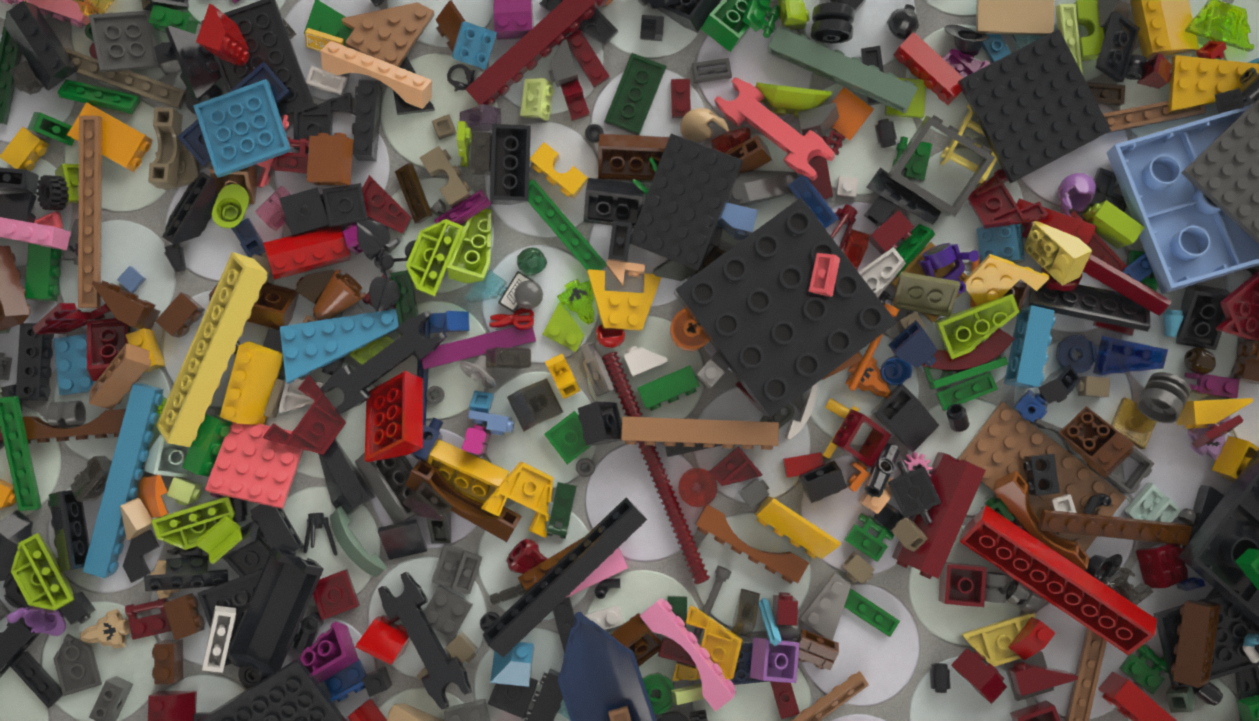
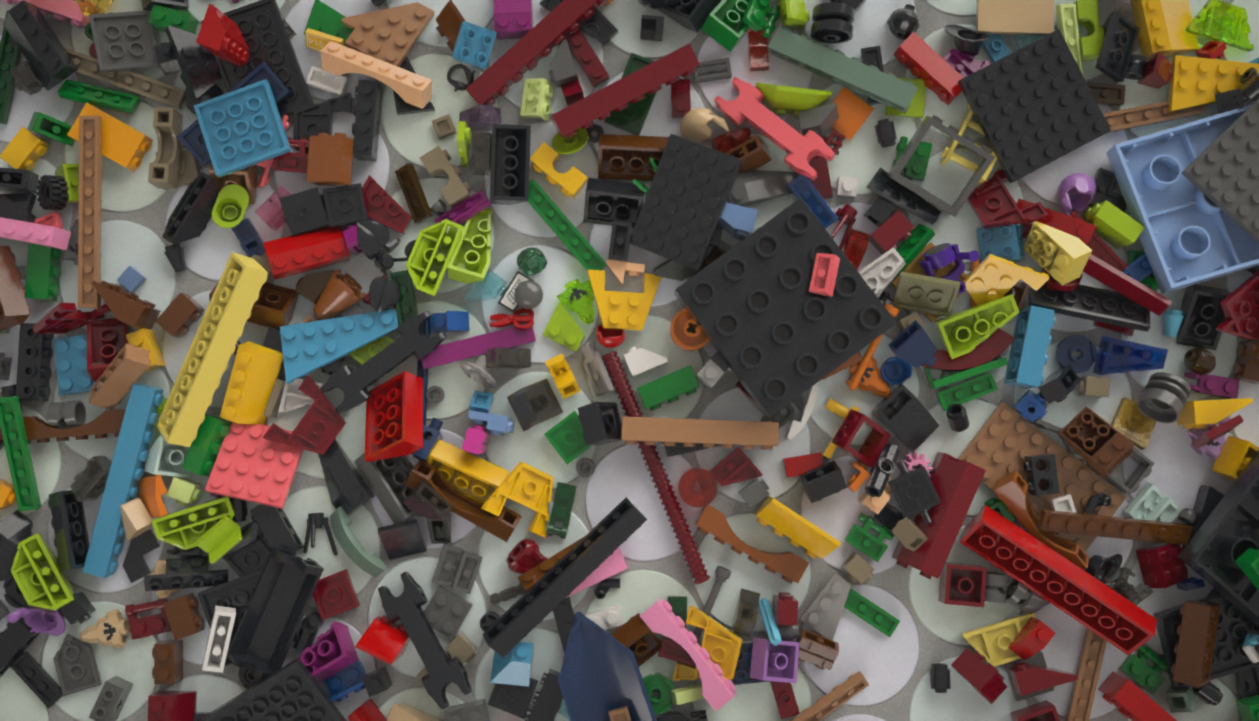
(572, 144): none -> lime dish
(625, 90): none -> dark red brick
(758, 51): none -> clear red slope

